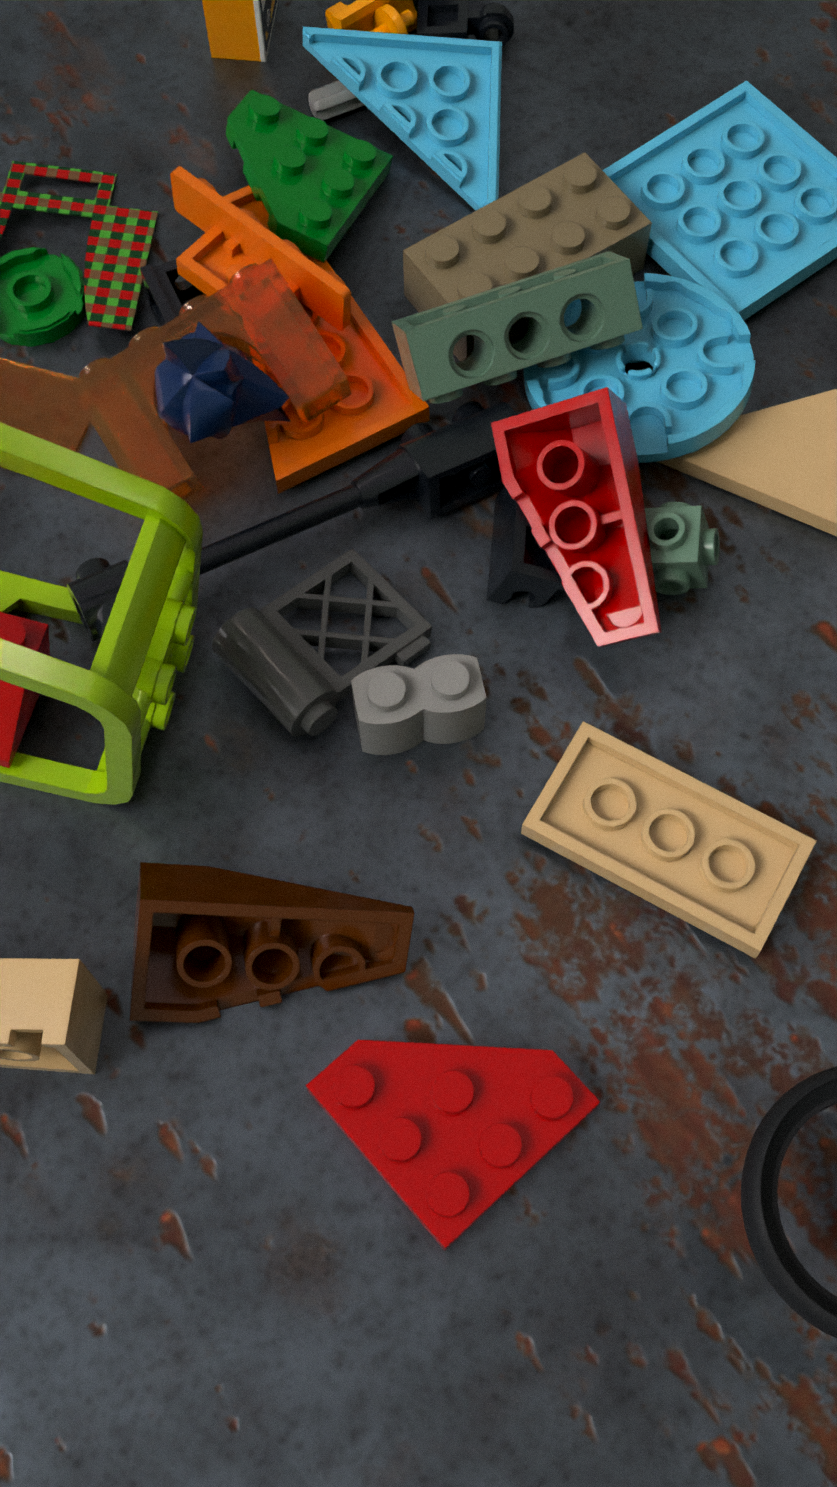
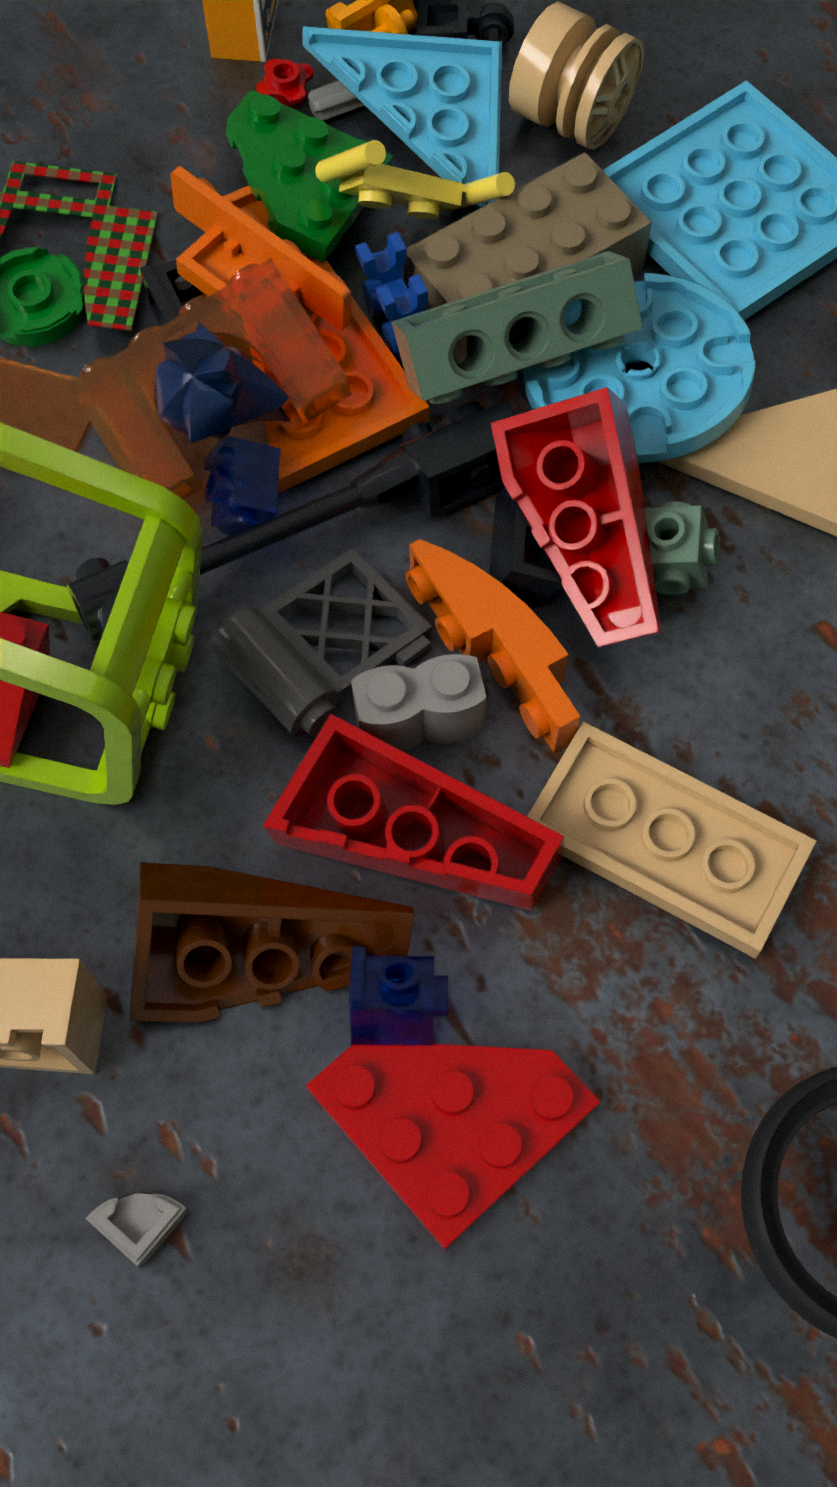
(138, 1223): none -> light grey tile
(241, 483): none -> clear blue brick
(286, 81): none -> red plate
(385, 288): none -> blue plate
(395, 999): none -> clear blue brick
(406, 819): none -> red wedge
(422, 194): none -> light yellow plate
(495, 625): none -> orange slope
(575, 75): none -> tan wheel

